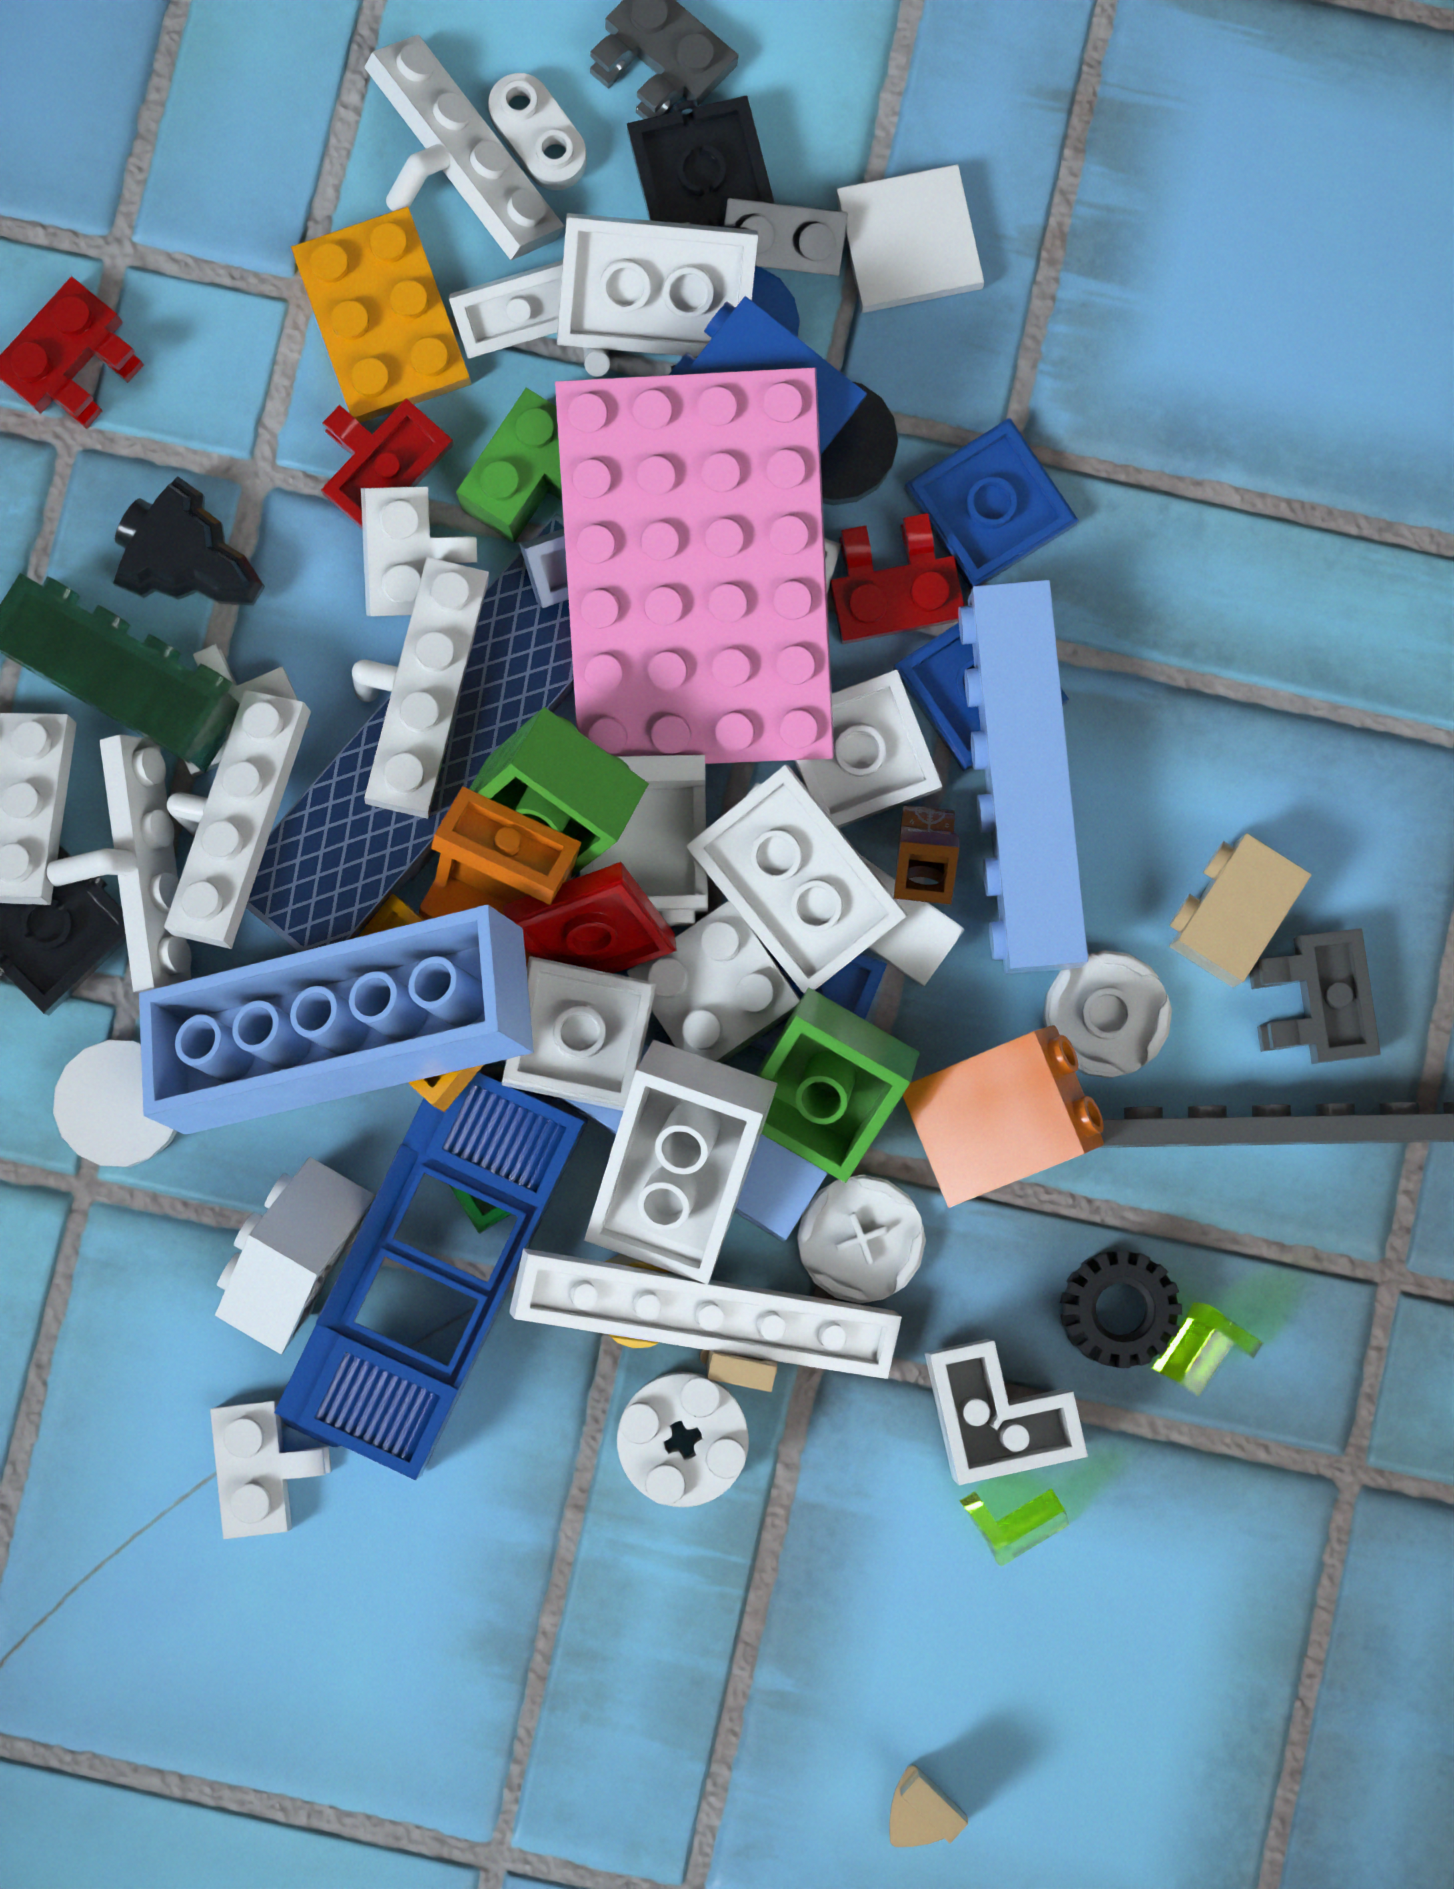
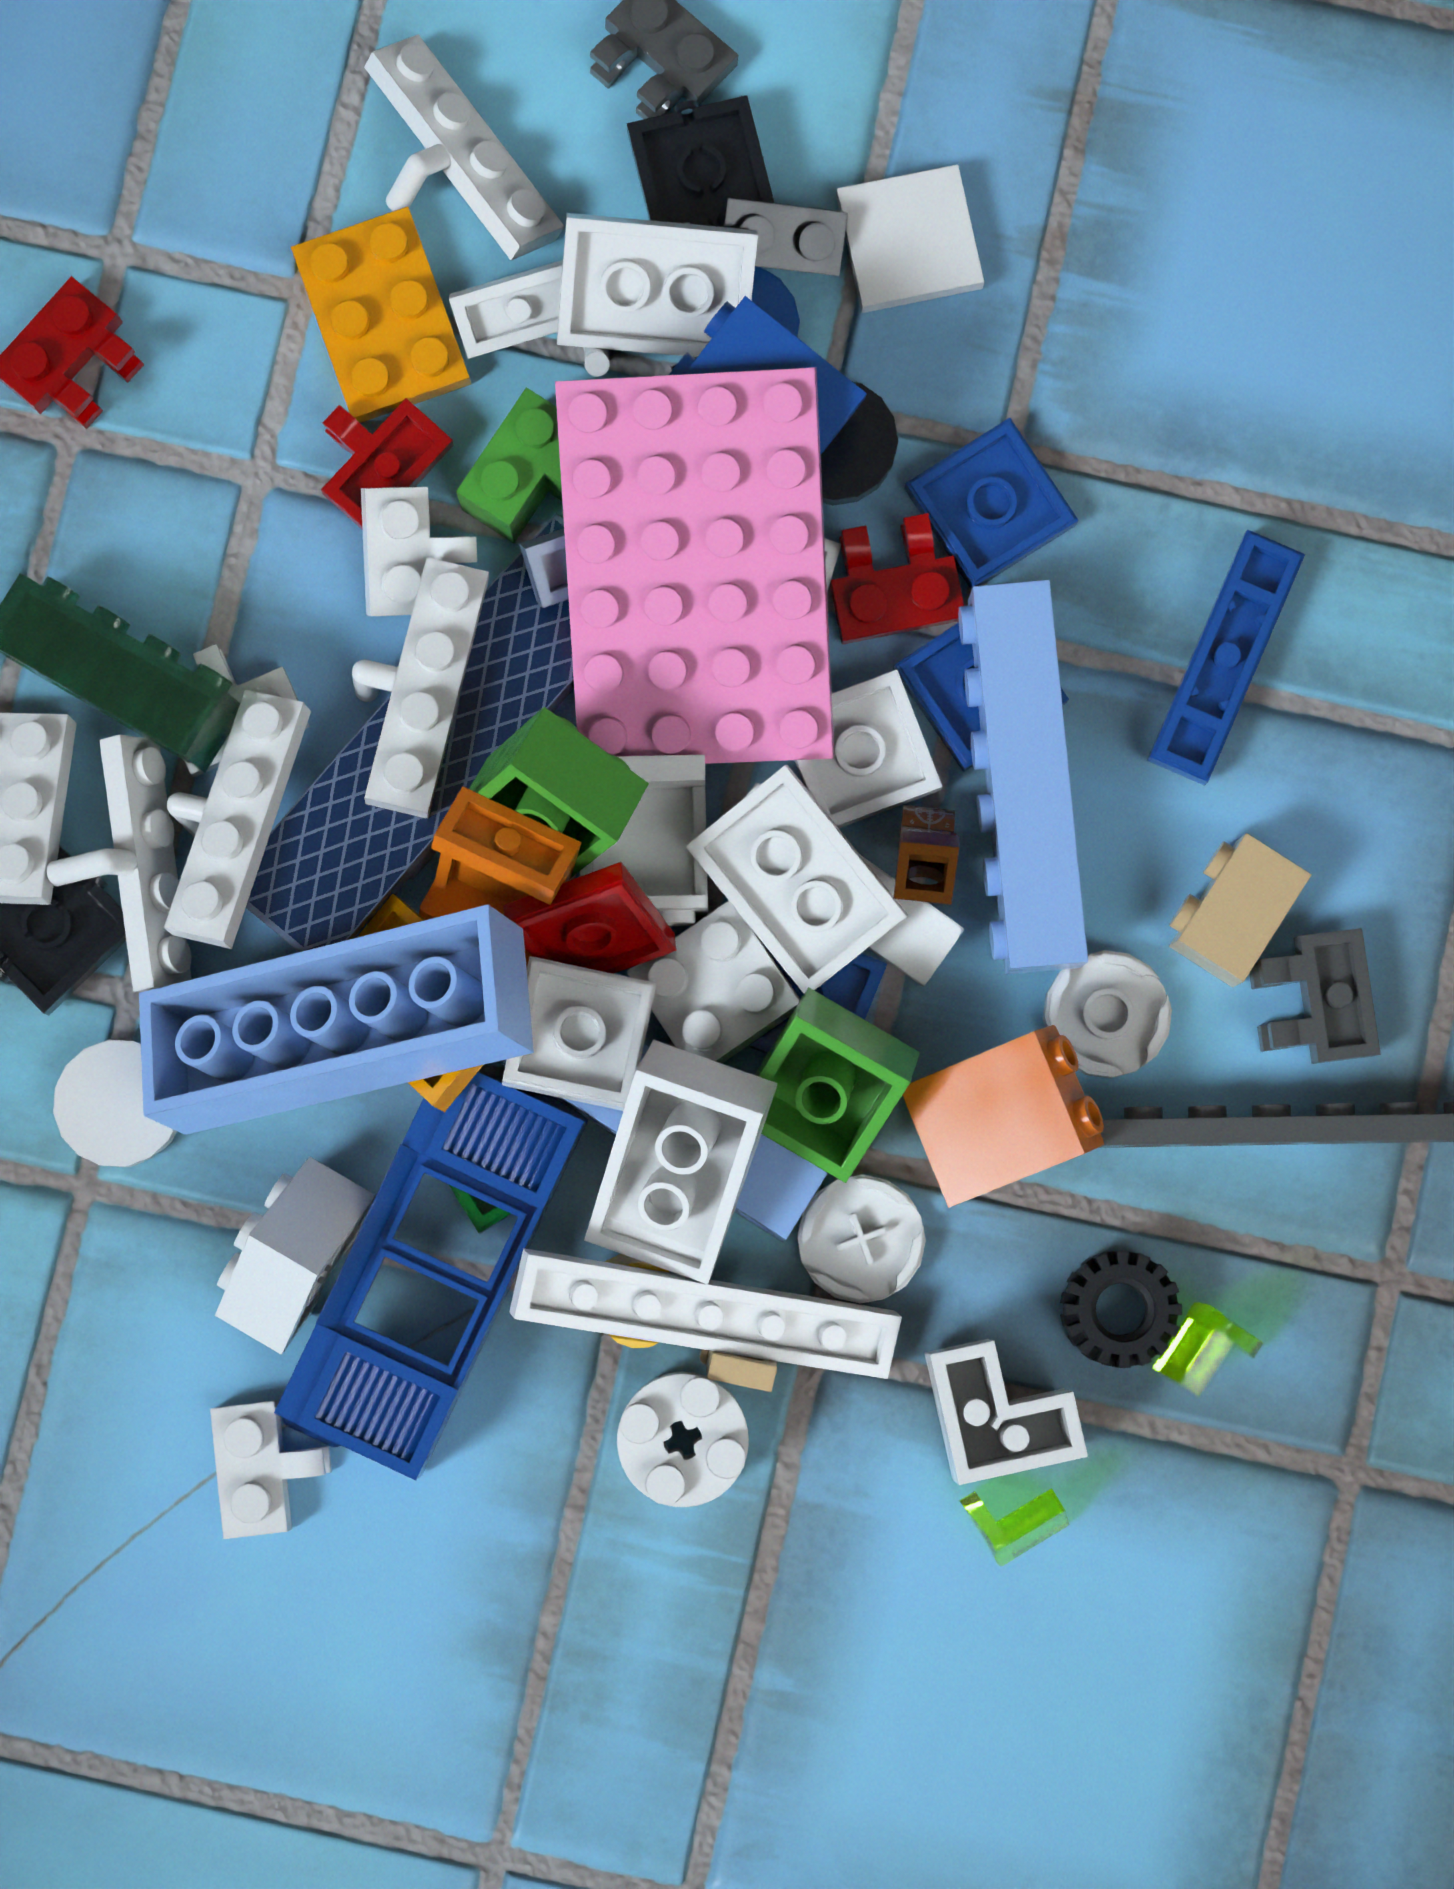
(181, 551): black rock -> none
(536, 128): white plate -> none
(922, 1812): tan tile -> none
(1226, 657): none -> blue plate

